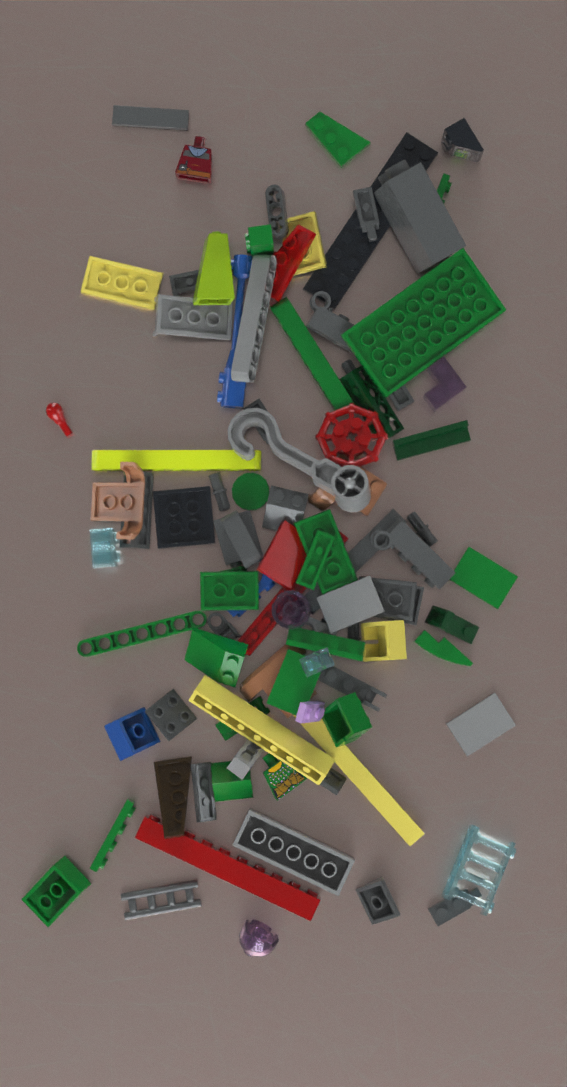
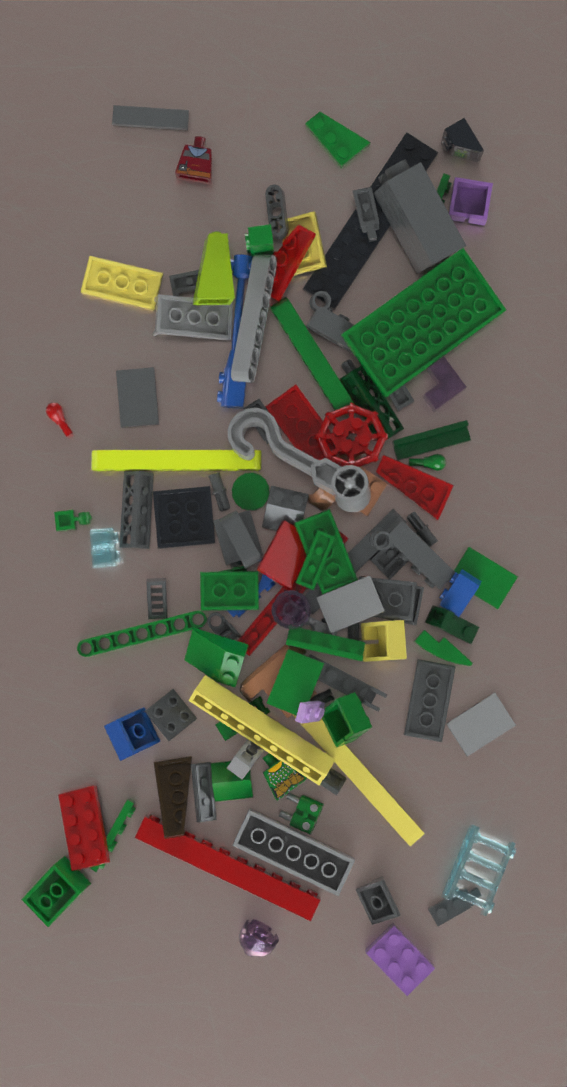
(67, 521): none -> green plate
(84, 828): none -> red plate
(121, 501): nougat piece -> none
(137, 397): none -> dark grey tile
(150, 894): dark grey bar -> none
(156, 581): none -> dark grey slope
(298, 421): none -> red plate
(305, 815): none -> green piece
(316, 662): clear light blue brick -> none
(325, 696): none -> dark grey pin
(388, 561): none -> dark grey plate
(400, 959): none -> medium lavender brick
(417, 485): none -> red wing
(429, 700): none -> dark grey tile
(434, 462): none -> green piece
(460, 592): none -> blue brick
(470, 201): none -> medium lavender piece

